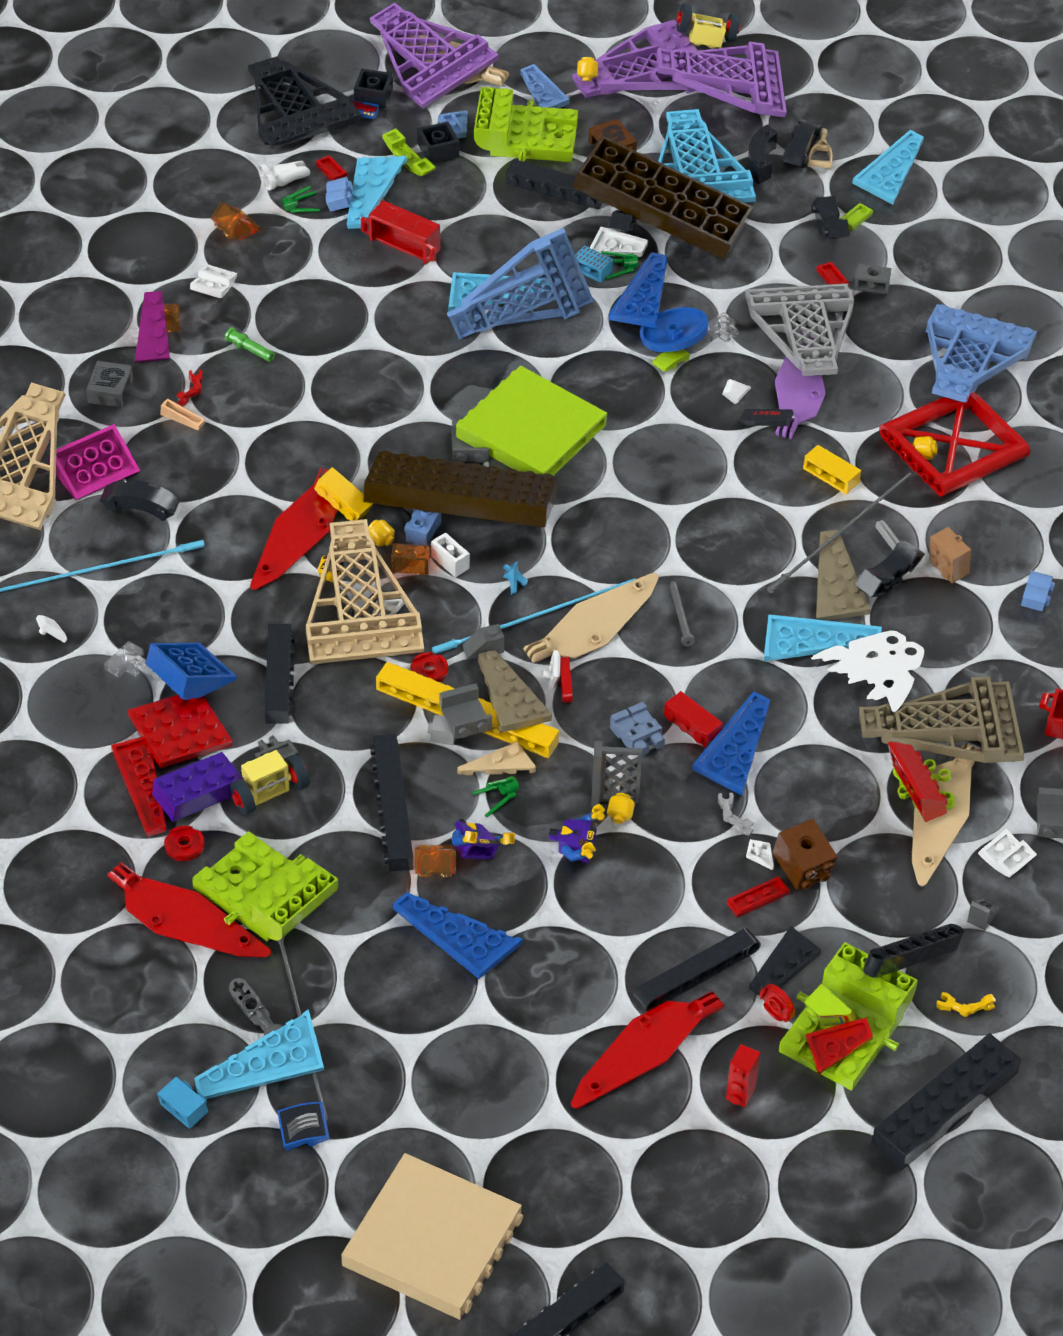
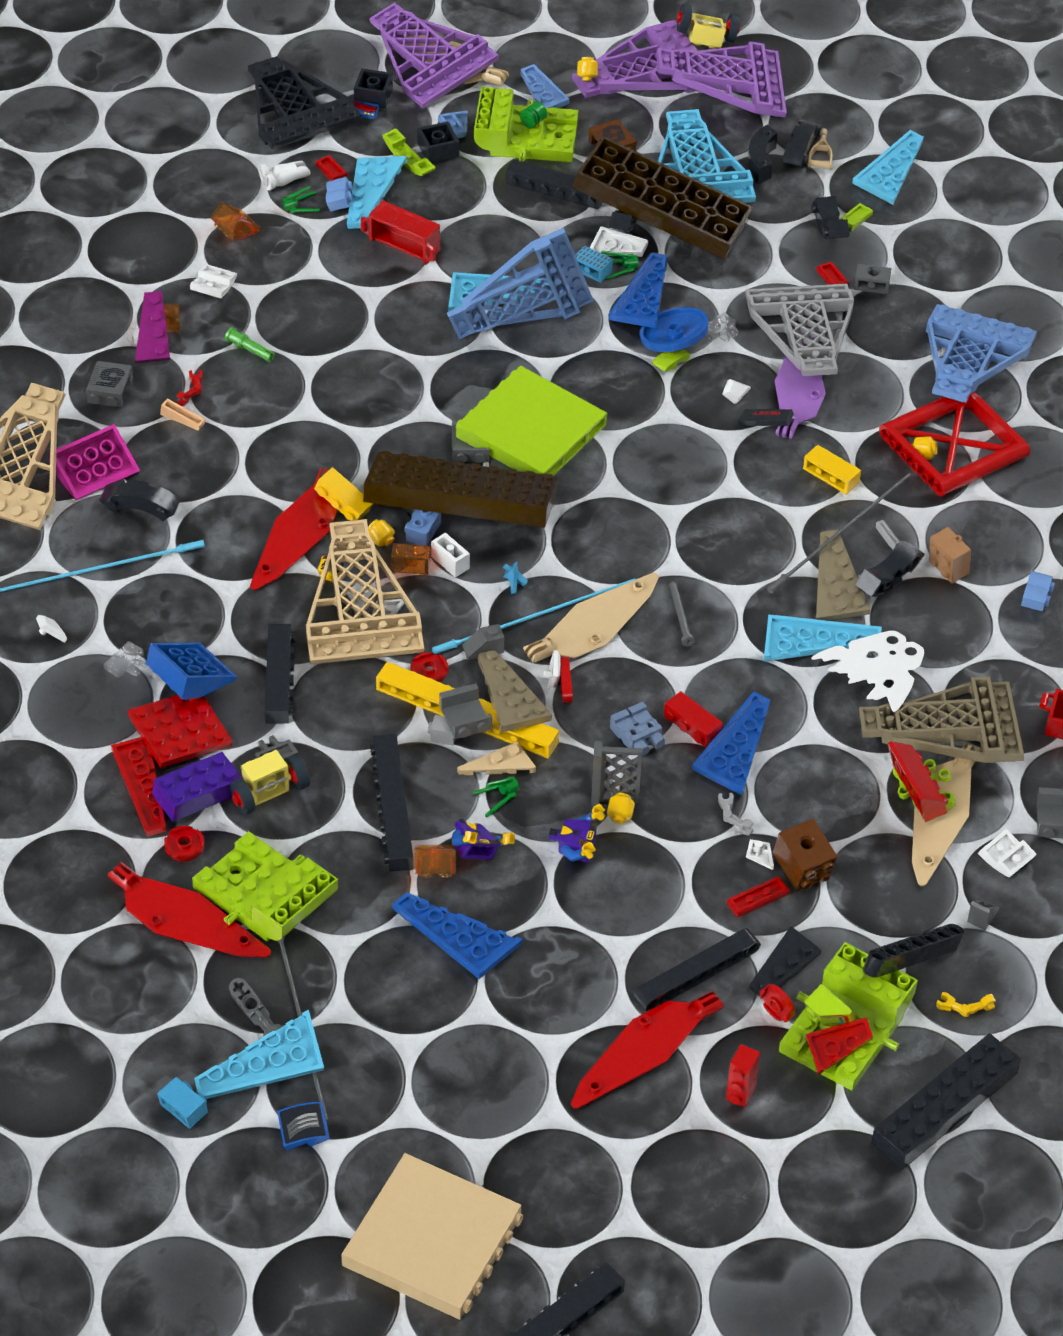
(533, 114): none -> green piece

